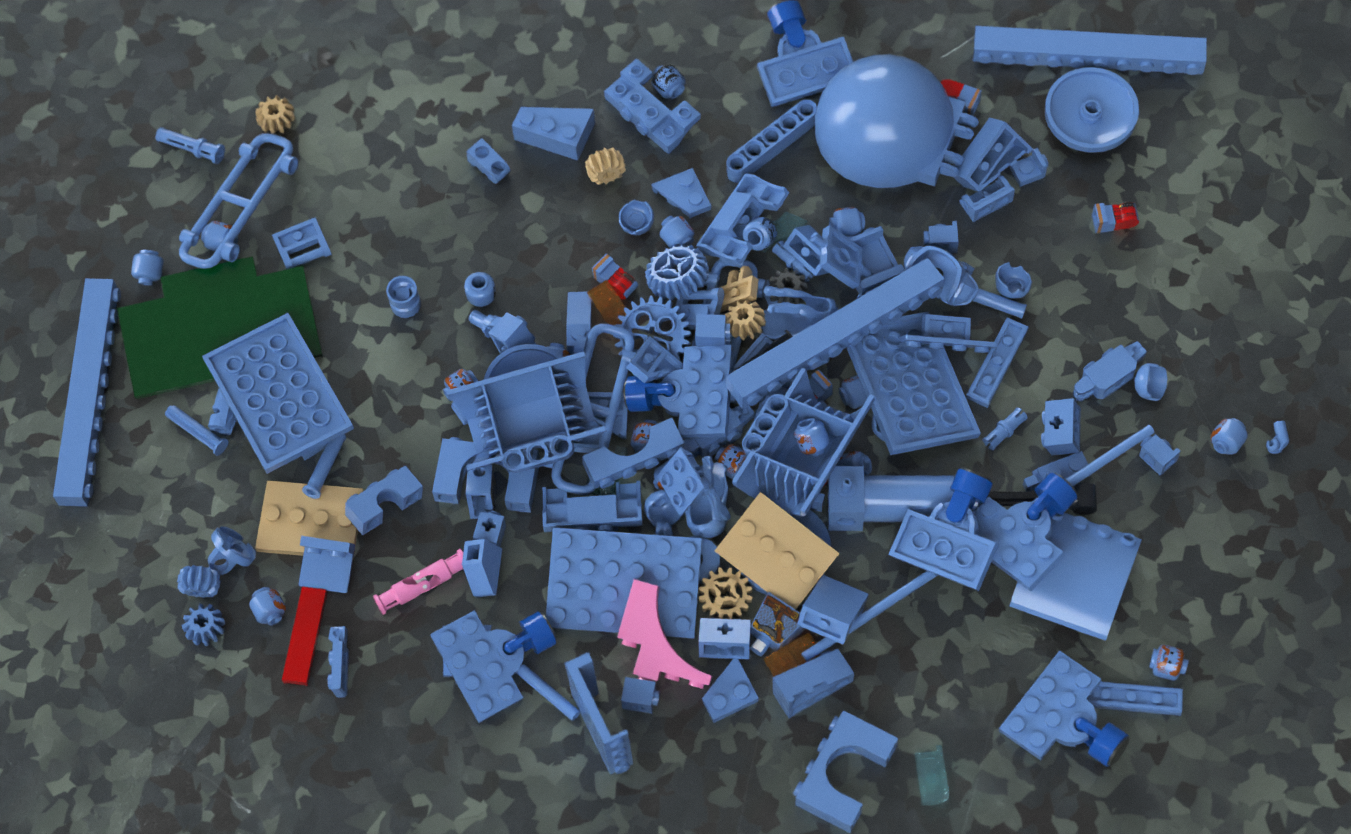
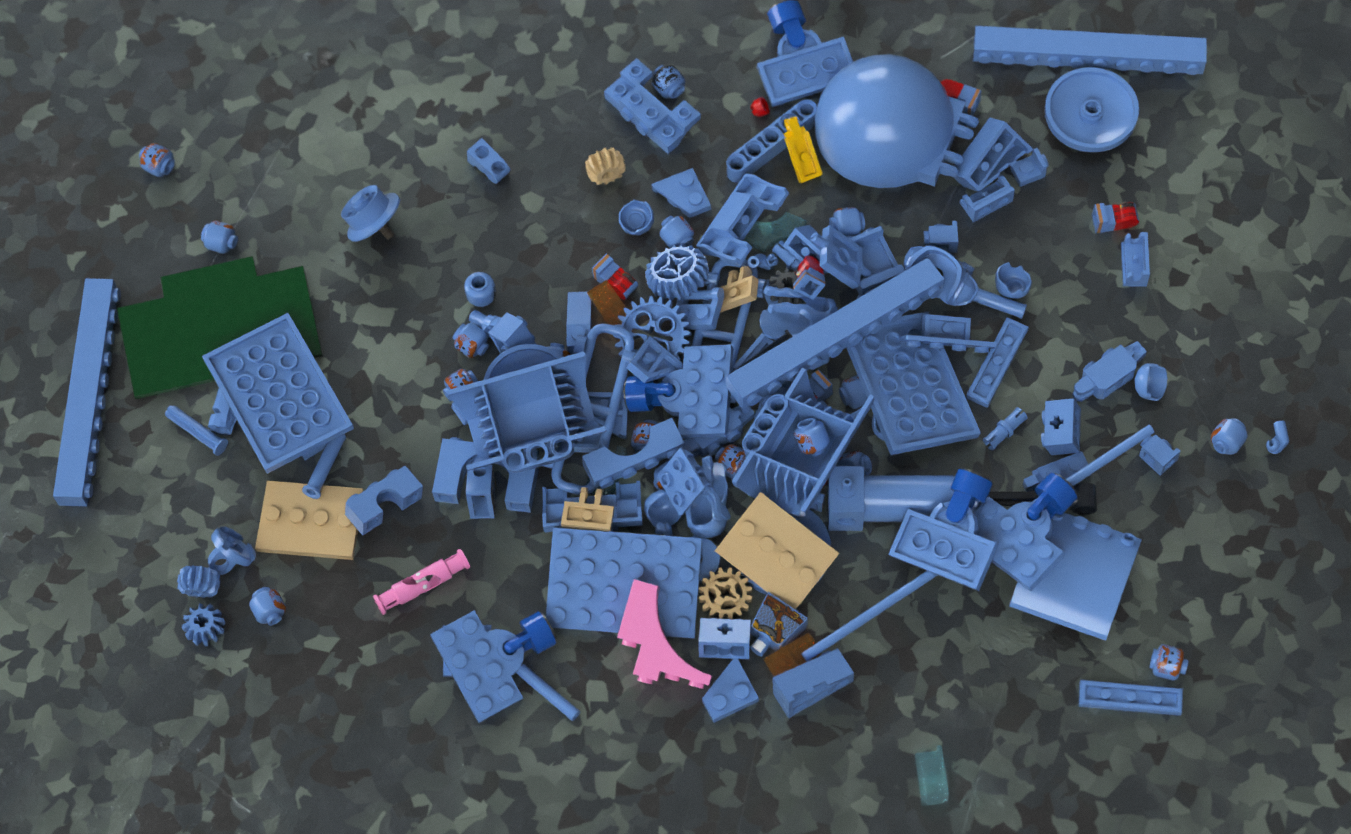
(147, 267): medium blue head -> none
(156, 159): none -> medium blue head
(199, 147): medium blue pin -> none
(227, 249): medium blue bar -> none
(275, 115): tan gear -> none
(299, 238): medium blue plate -> none
(304, 636): red tile -> none
(326, 564): medium blue bracket -> none
(339, 661): medium blue hinge -> none
(369, 212): none -> medium blue piece
(403, 296): medium blue wheel -> none
(470, 340): none -> medium blue head
(482, 566): medium blue slope -> none
(485, 522): medium blue brick -> none
(554, 129): medium blue wedge -> none
(583, 685): medium blue panel -> none
(587, 516): none -> tan hinge
(639, 695): medium blue brick -> none
(712, 330): medium blue brick -> none
(745, 319): tan gear -> none
(760, 107): none -> red hinge
(760, 233): medium blue head -> none
(763, 261): none -> medium blue arm
(801, 151): none -> yellow hinge
(809, 275): none -> medium blue leg
(832, 609): medium blue panel -> none
(847, 736): medium blue arch -> none
(1060, 712): medium blue plate -> none
(1135, 260): none -> medium blue hinge

